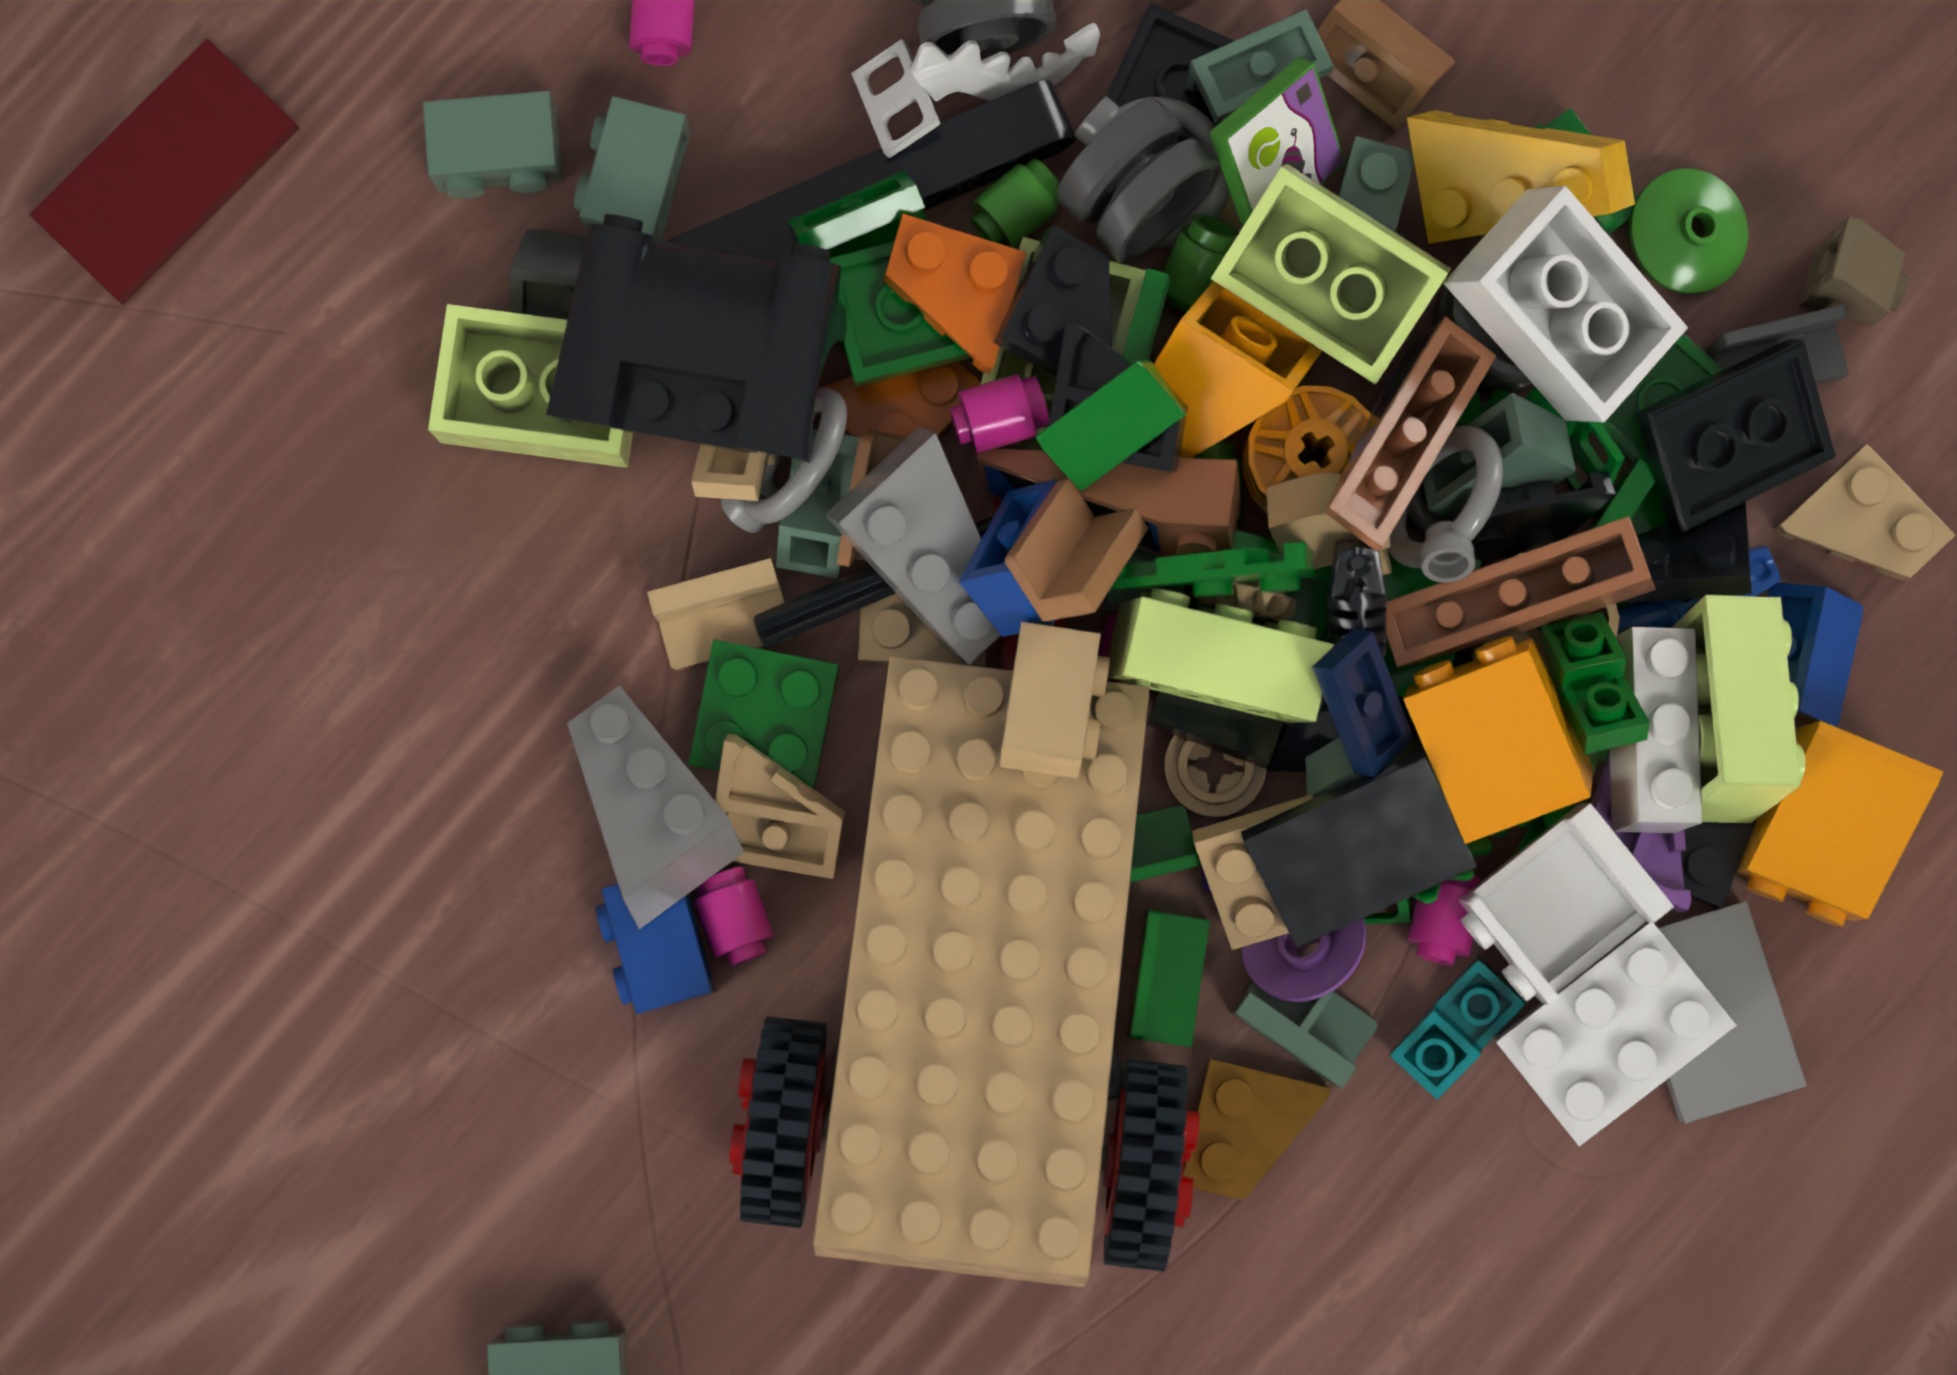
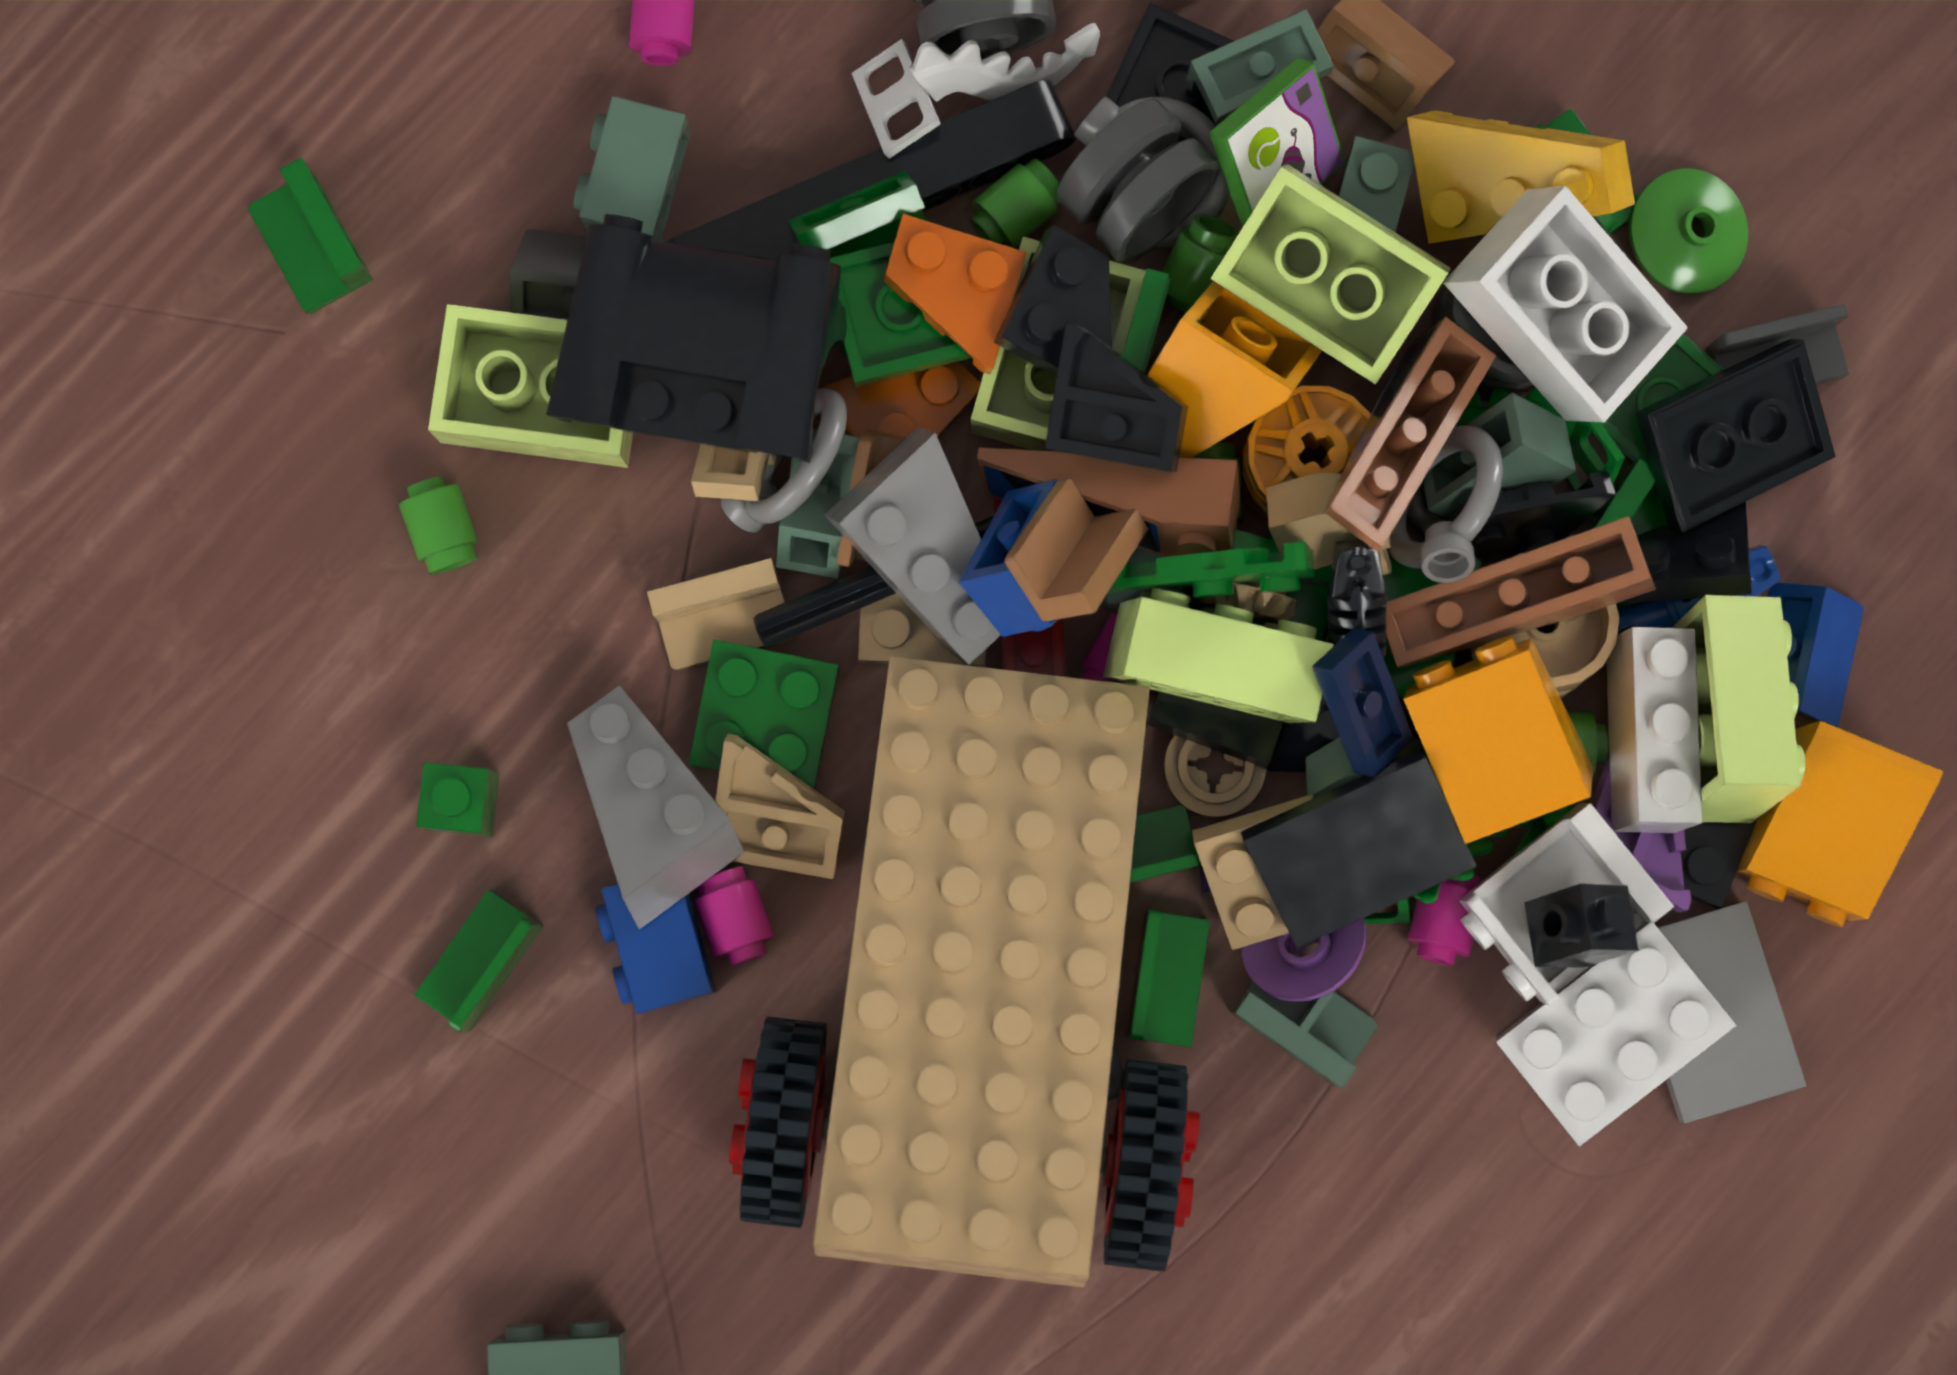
(164, 171): dark red tile -> none
(309, 239): none -> green panel
(439, 525): none -> bright green brick
(458, 799): none -> green brick
(478, 961): none -> green panel
(493, 143): sand green brick -> none
(999, 413): dark pink brick -> none
(1051, 701): tan brick -> none
(1112, 424): green slope -> none
(1246, 1125): pearl gold wing -> none
(1457, 1027): teal slope -> none
(1581, 926): none -> black brick
(1592, 684): green slope -> none
(1856, 270): dark tan slope -> none
(1869, 518): tan wing -> none

